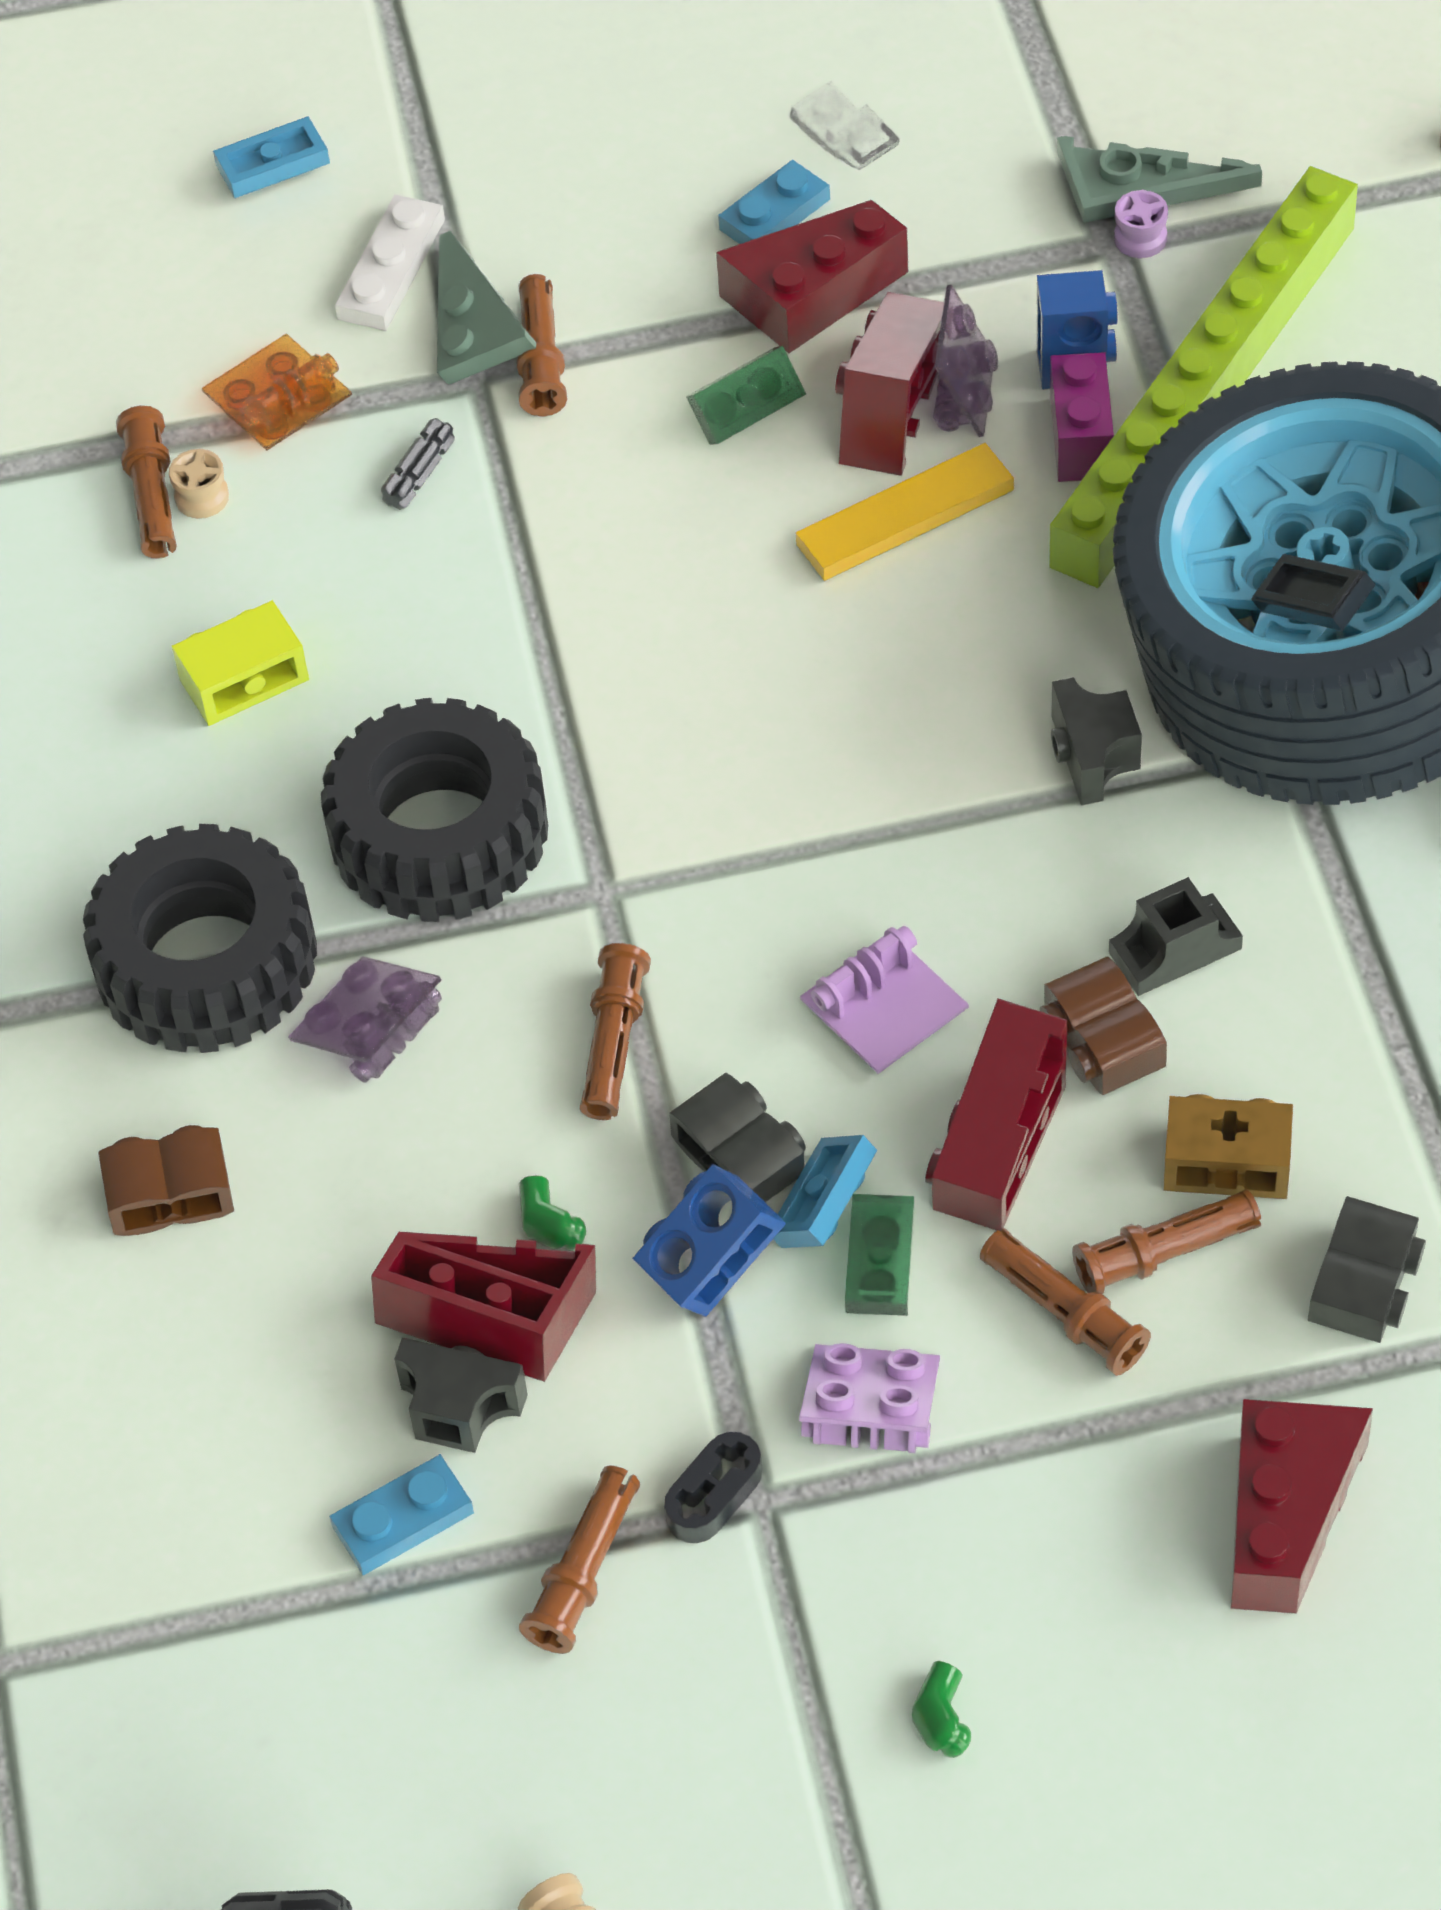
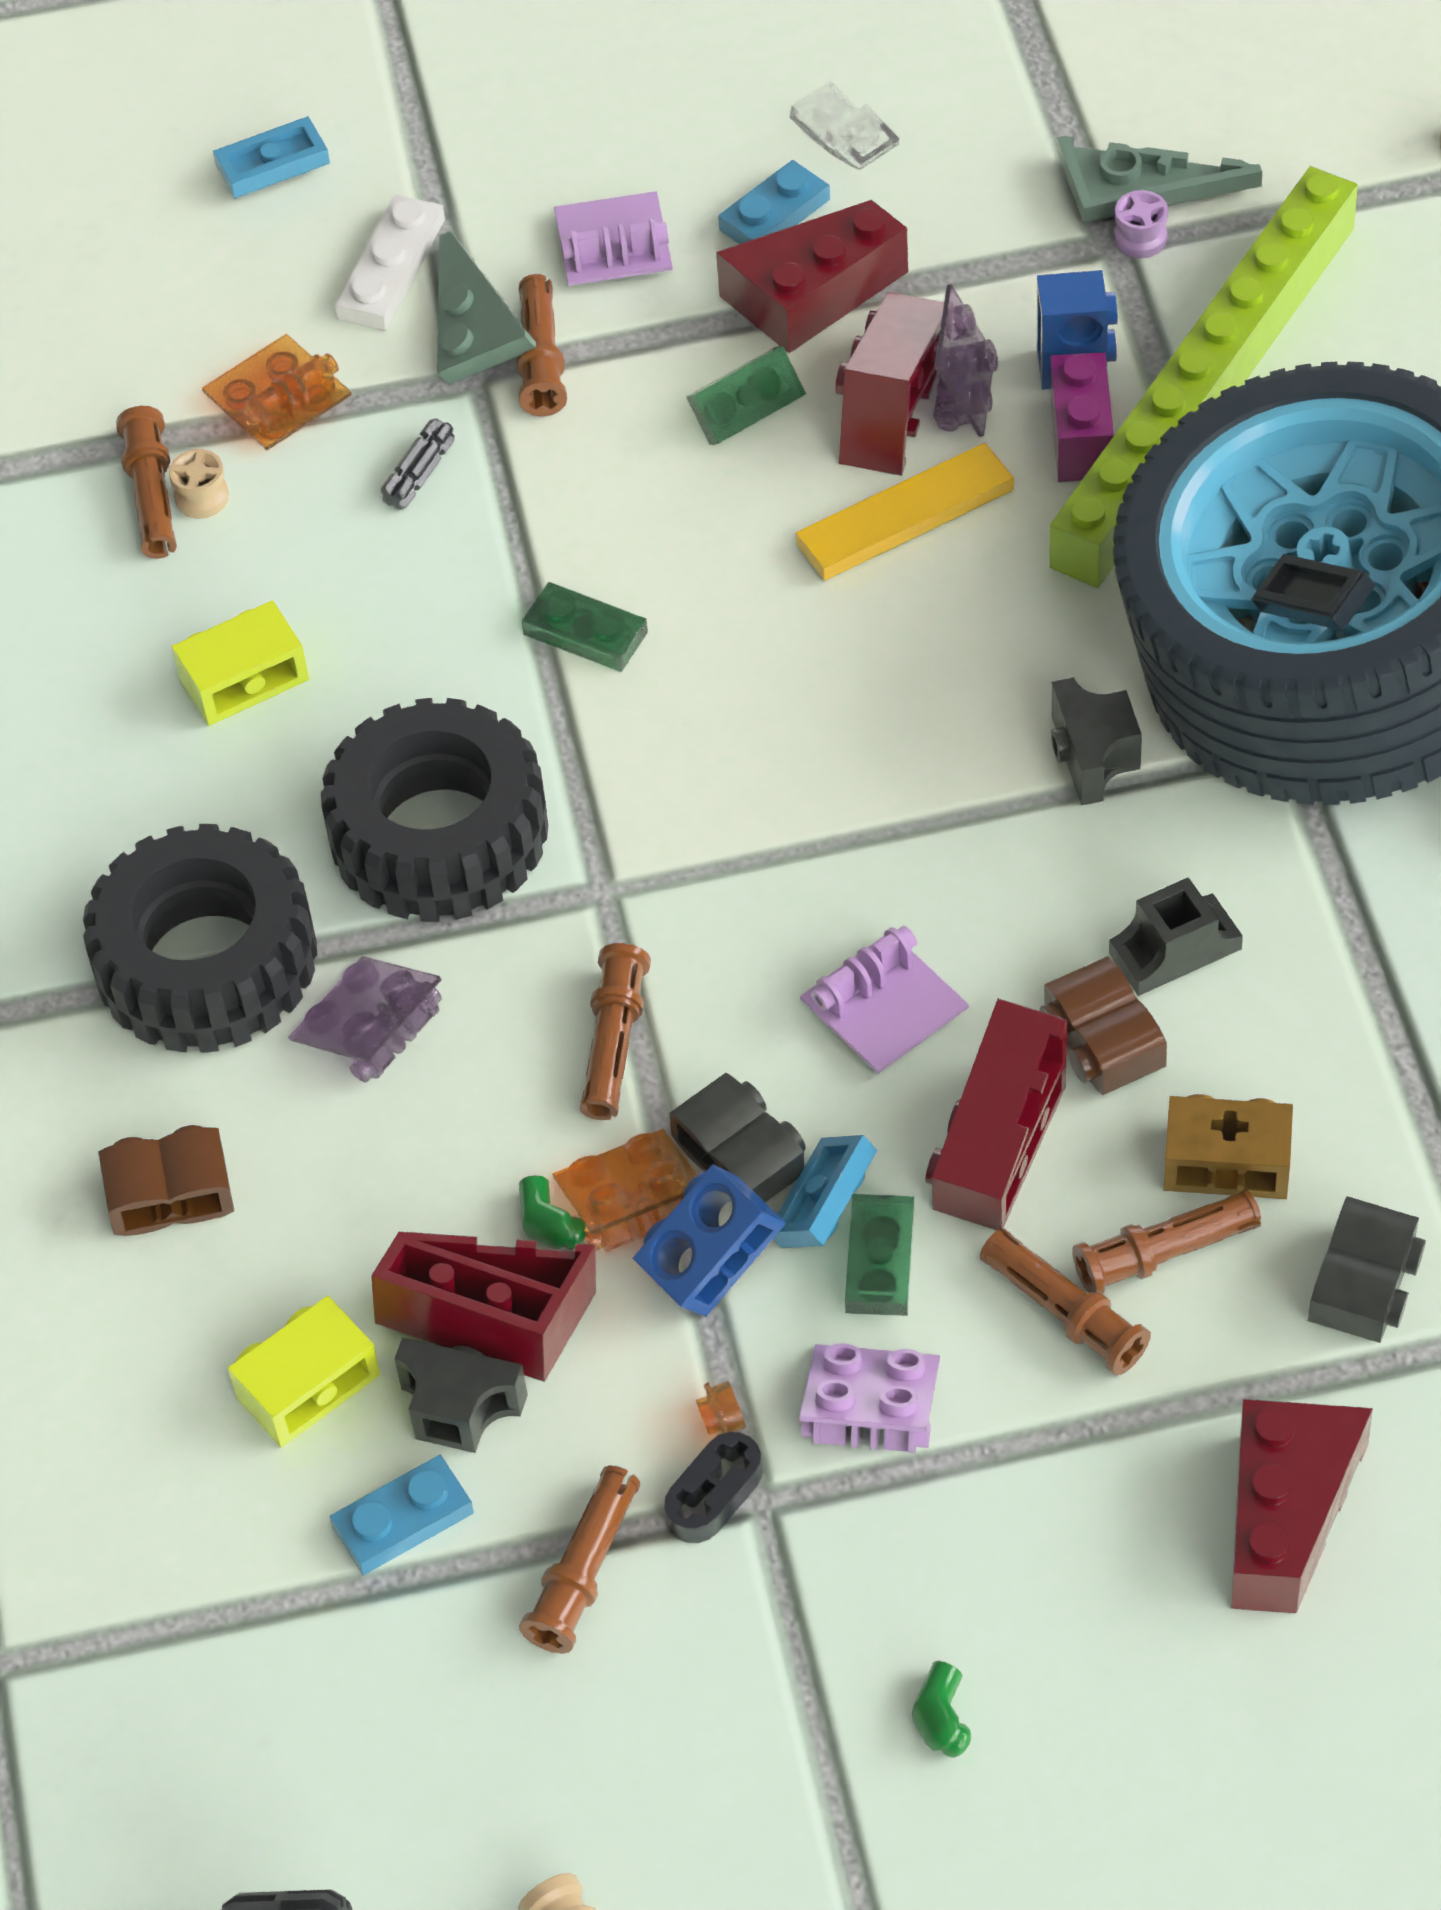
(303, 1370): none -> neon yellow brick
(584, 626): none -> clear green plate
(613, 238): none -> lavender hinge
(624, 1185): none -> clear orange hinge
(720, 1409): none -> clear orange plate

